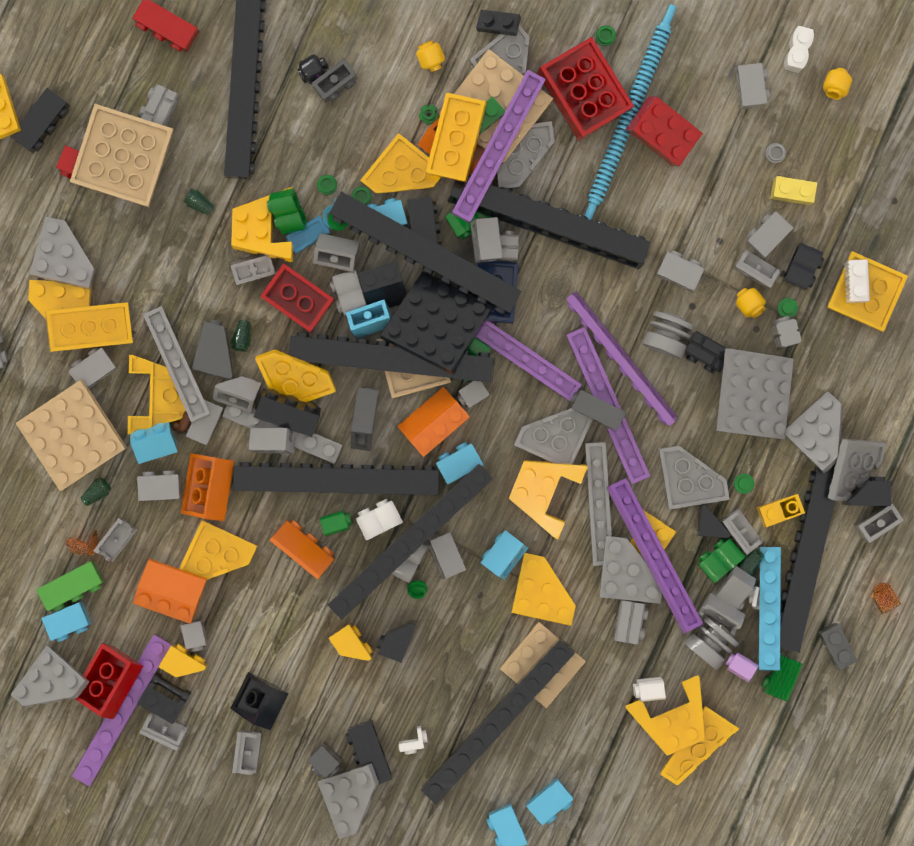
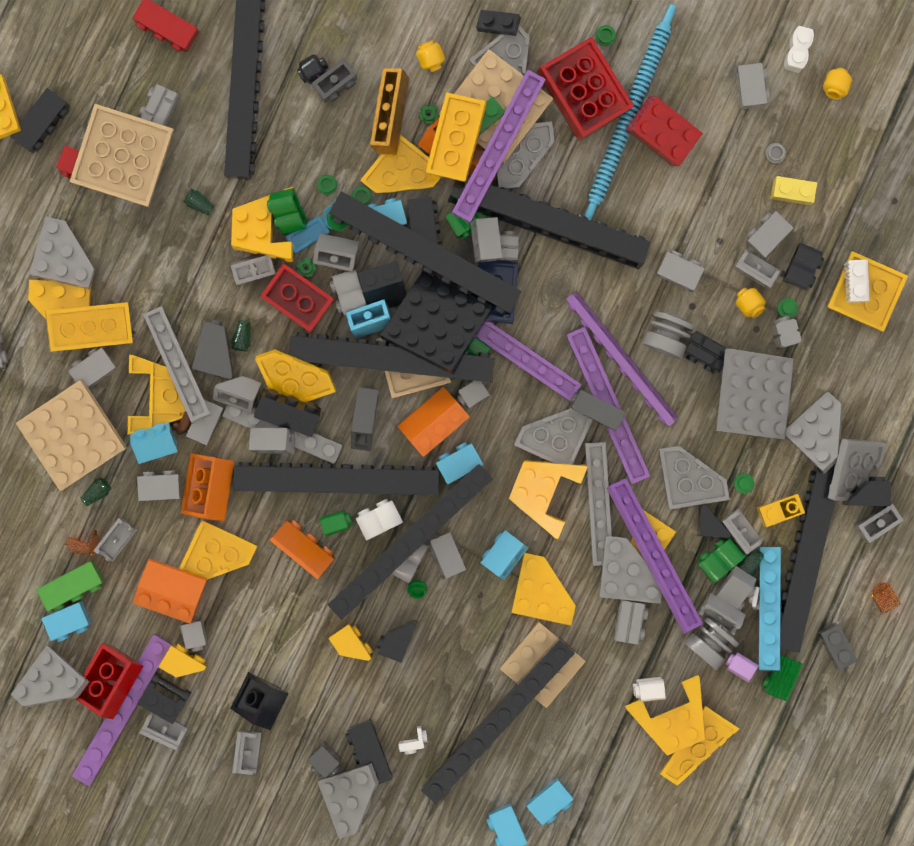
(311, 267): none -> green plate
(389, 111): none -> pearl gold brick

